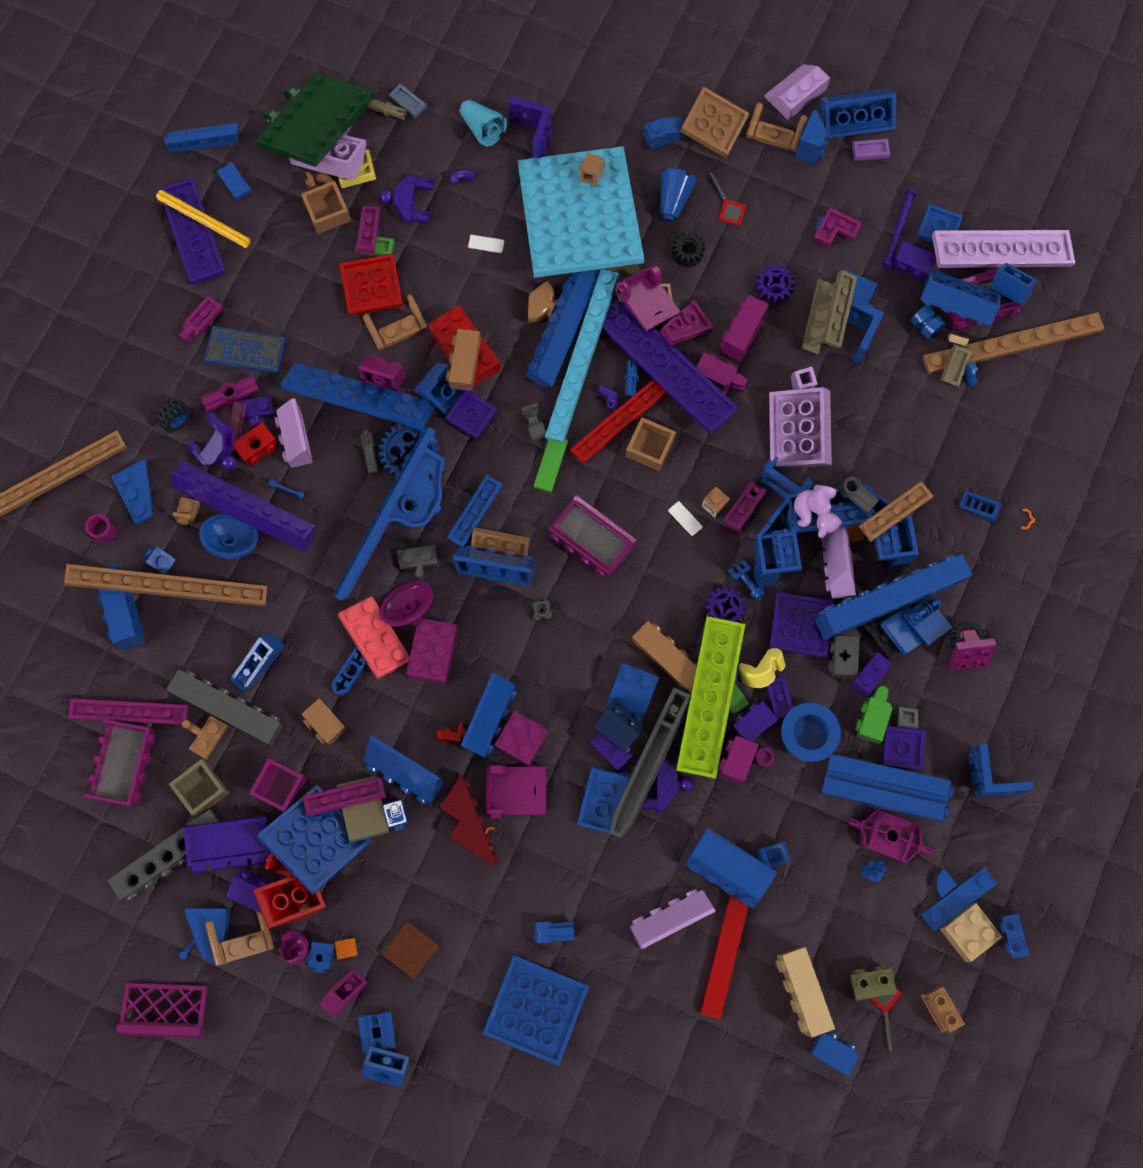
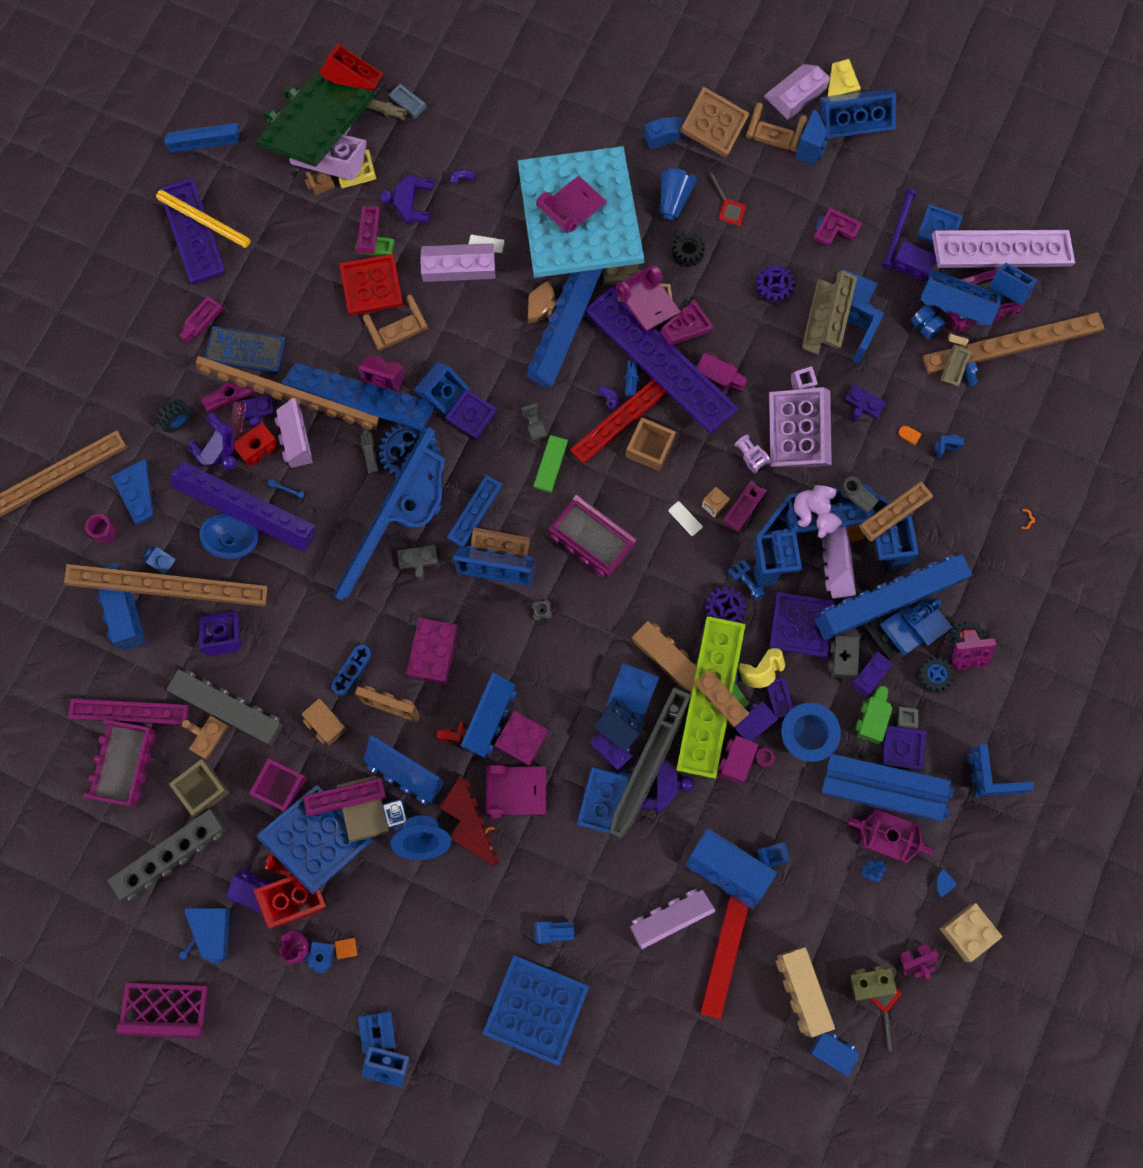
(187, 511): medium nougat bracket -> none
(219, 633): none -> dark purple slope
(225, 842): dark purple hinge -> none
(234, 181): blue tile -> none
(239, 947): medium nougat plate -> none
(257, 661): blue slope -> none
(281, 391): none -> medium nougat plate
(326, 207): medium nougat piece -> none
(343, 993): magenta slope -> none
(348, 69): none -> red slope
(374, 638): coral plate -> none
(388, 703): none -> medium nougat plate
(406, 603): magenta dish -> none
(410, 950): copper tile -> none
(412, 845): none -> blue hose
(447, 325): red brick -> none
(457, 262): none -> lavender slope
(464, 359): medium nougat brick -> none
(483, 122): medium azure cone -> none
(535, 116): dark purple bracket -> none
(571, 204): none -> magenta door
(582, 356): medium azure plate -> none
(592, 169): medium nougat brick -> none
(721, 698): none -> medium nougat plate
(743, 329): magenta brick -> none
(753, 455): none -> lavender connector
(770, 472): blue panel -> none
(842, 79): none -> light yellow wing
(864, 403): none -> dark purple plate
(870, 149): medium lavender tile -> none
(909, 434): none -> orange piece
(923, 963): none -> magenta hips
(940, 670): none -> black wheel
(942, 1009): medium nougat window -> none
(948, 442): none -> blue bracket
(959, 899): blue plate -> none
(977, 512): blue slope -> none
(1016, 940): blue plate -> none

